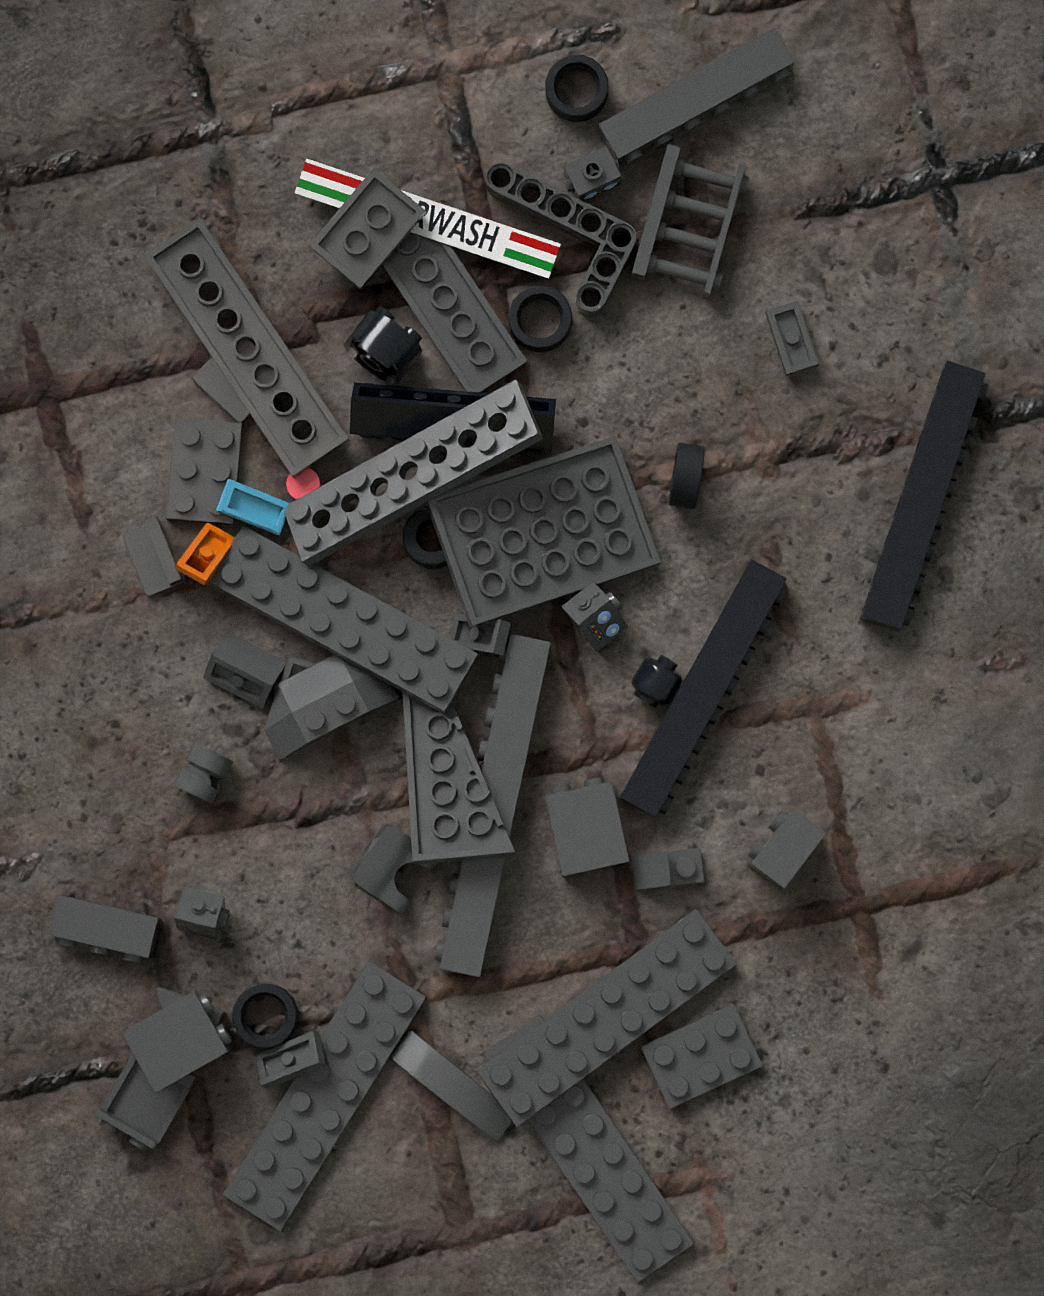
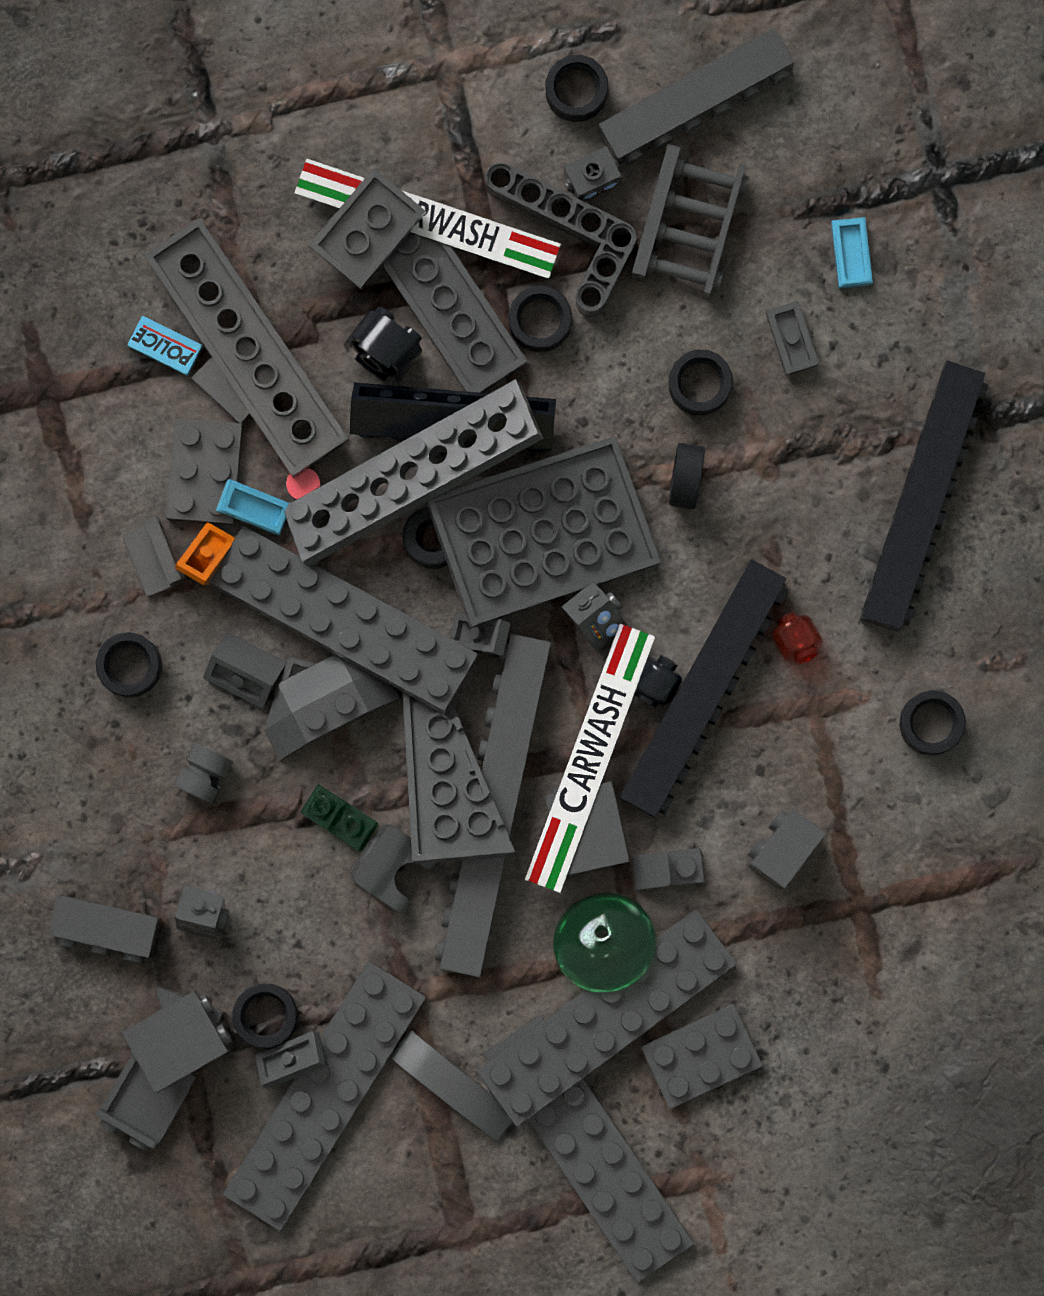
(105, 653): none -> black tyre
(165, 346): none -> medium azure tile
(339, 817): none -> clear green slope
(590, 758): none -> white sticker
(609, 961): none -> clear green dish
(712, 359): none -> black tyre
(797, 638): none -> clear red head
(851, 252): none -> medium azure tile
(953, 708): none -> black tyre

